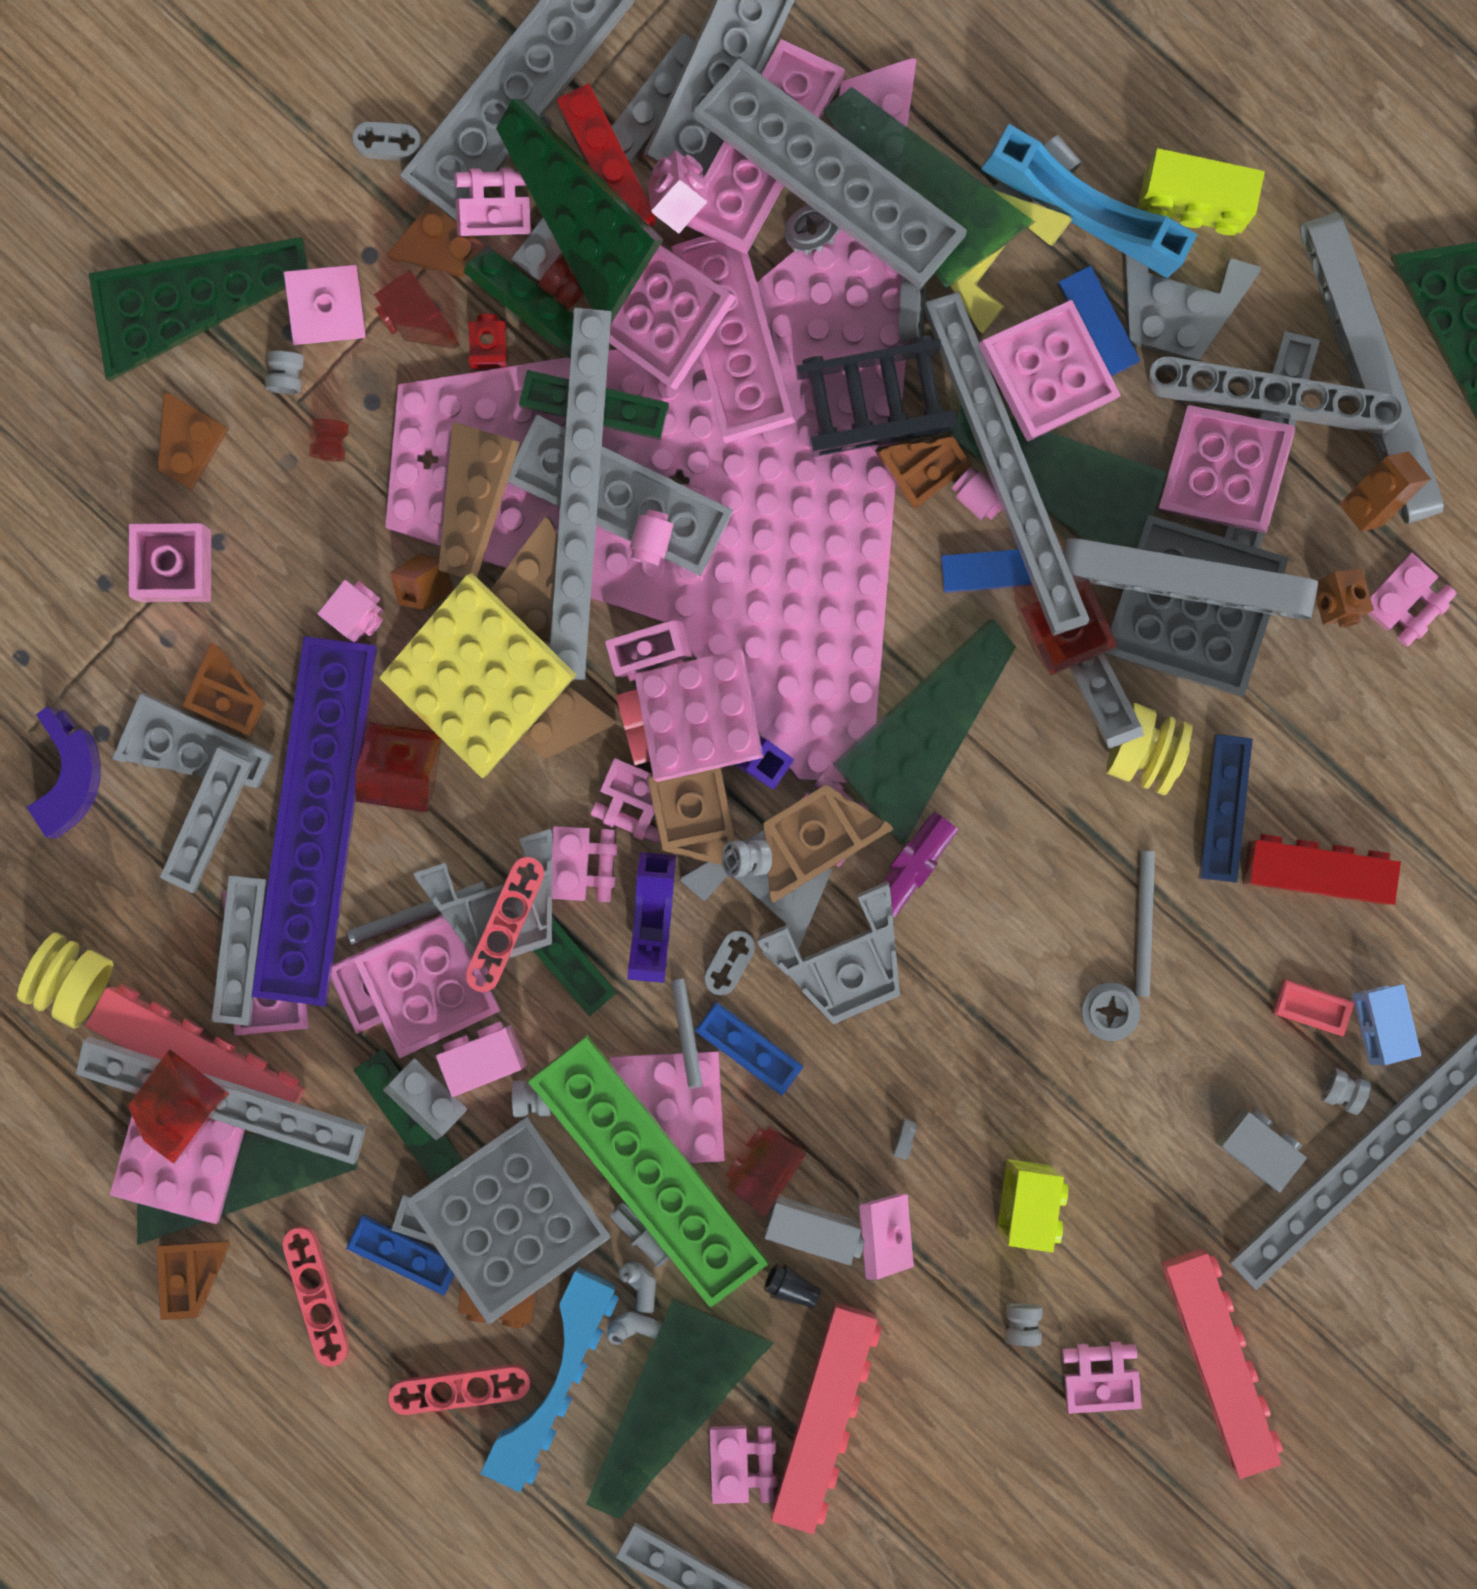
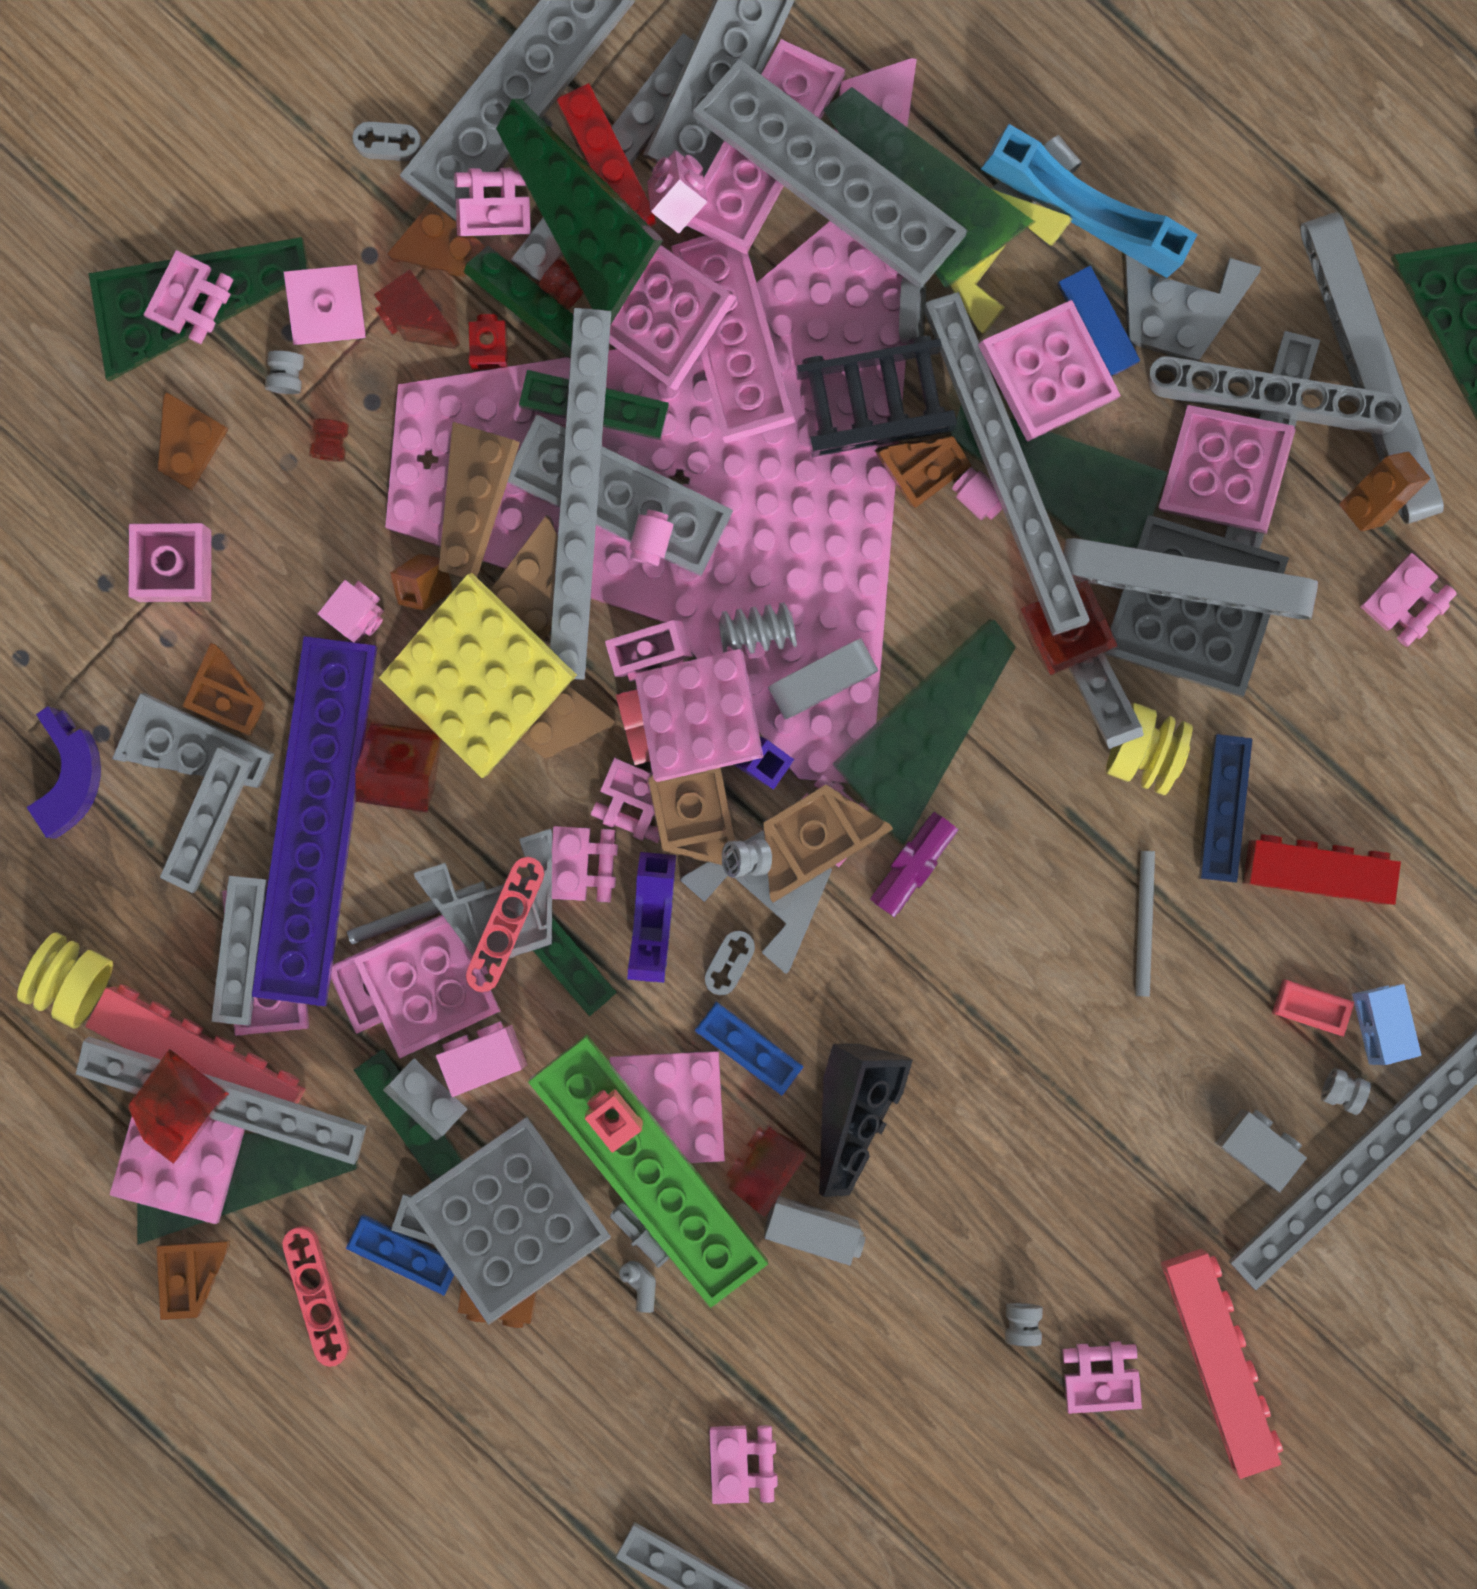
(178, 293): none -> bright pink plate
(460, 1393): coral beam -> none
(517, 1447): dark azure arch -> none
(527, 1100): light grey wheel -> none
(612, 1131): none -> coral brick
(629, 1324): light grey arm -> none
(680, 1386): clear green wing -> none
(686, 1033): light grey bar -> none
(757, 628): none -> light grey piece
(790, 1287): black cone -> none
(798, 230): light grey gear -> none
(823, 678): none -> light grey beam
(824, 1417): coral brick -> none
(850, 973): light grey wing -> none
(856, 1097): none -> black wedge
(886, 1236): bright pink plate -> none
(903, 1142): light grey tile -> none
(983, 571): blue tile -> none
(1031, 1206): neon yellow brick -> none
(1121, 1025): light grey gear -> none
(1201, 191): neon yellow brick -> none
(1343, 598): dark orange brick -> none

